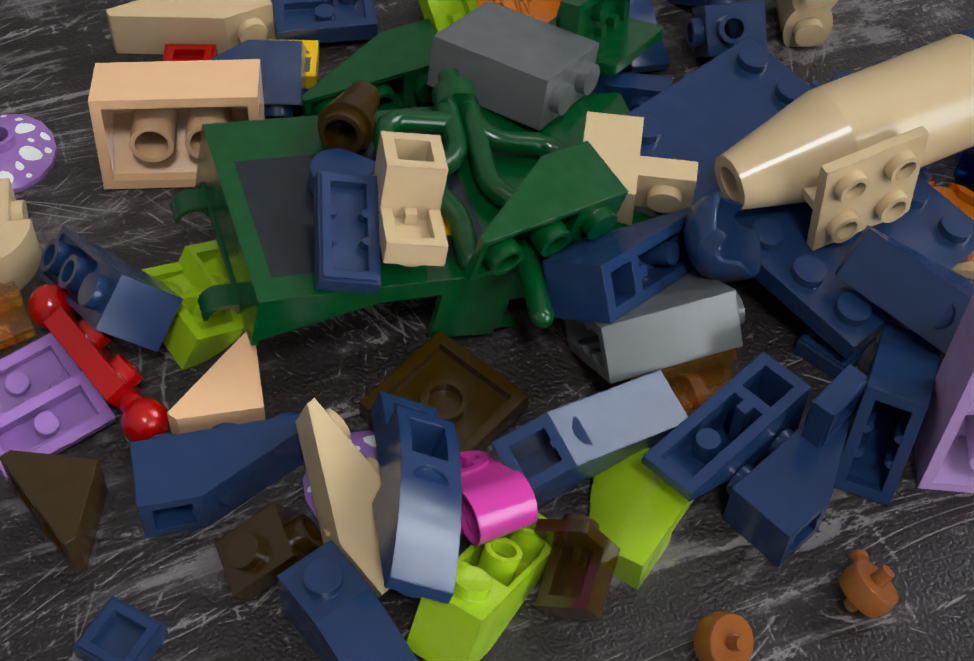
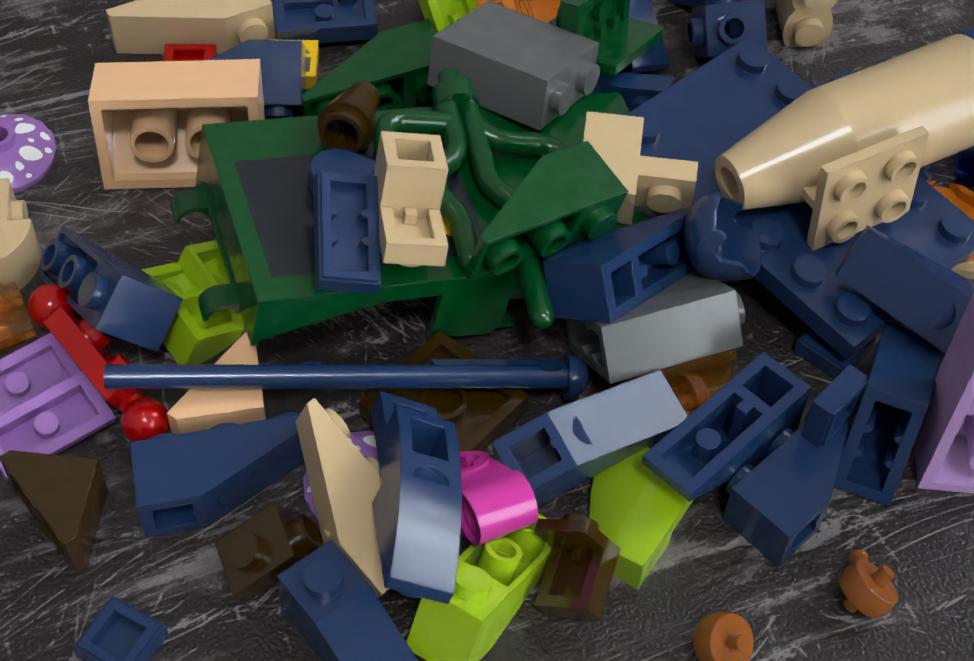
(565, 373): none -> dark blue bar

